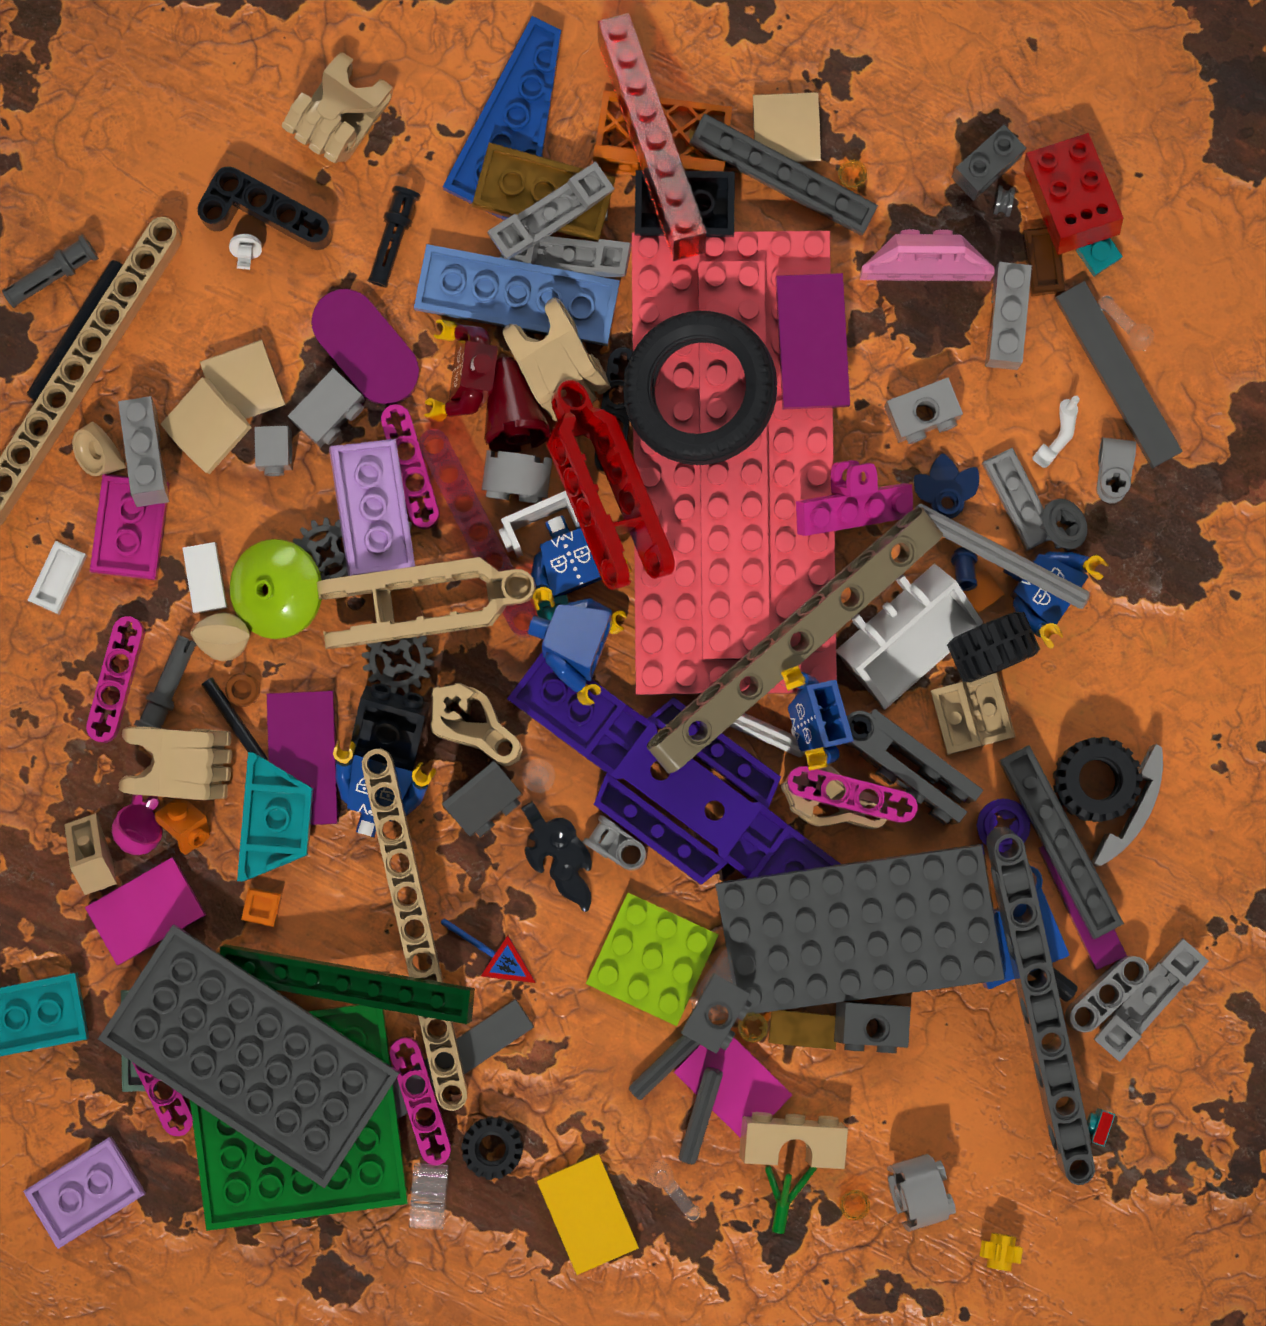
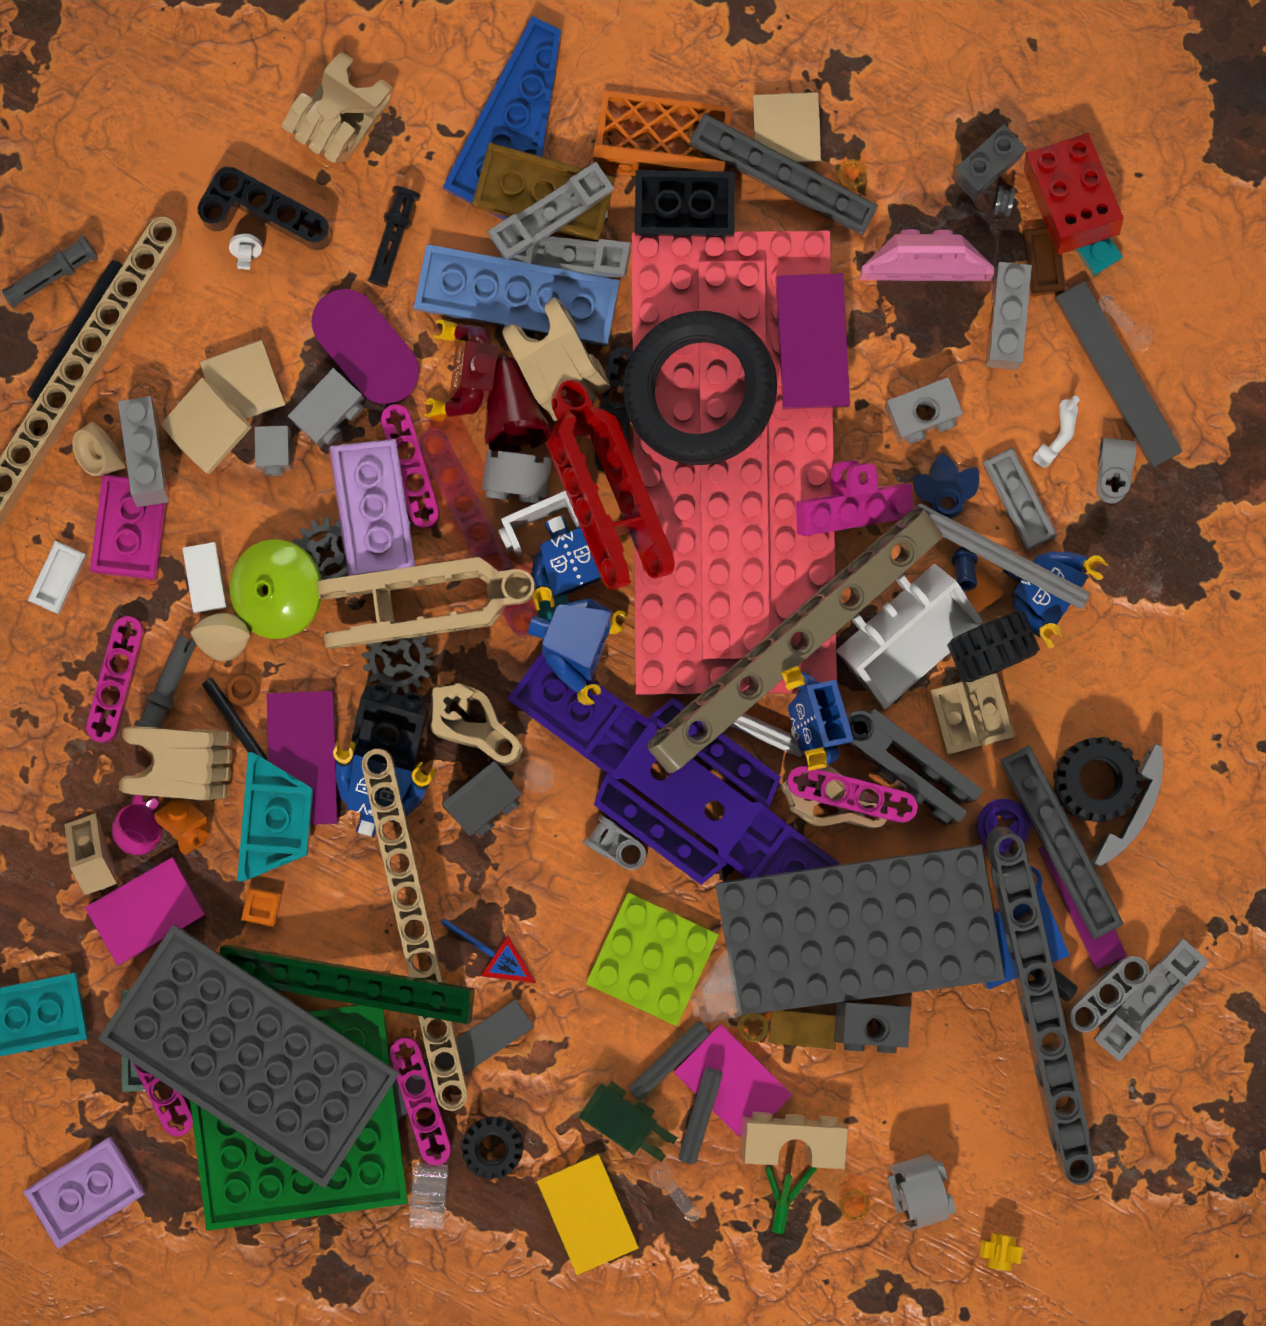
(559, 840): black piece -> none
(623, 1120): none -> clear green hinge
(651, 137): clear red brick -> none
(716, 993): dark grey brick -> none
(1068, 514): dark grey gear -> none
(1099, 1126): plate -> none

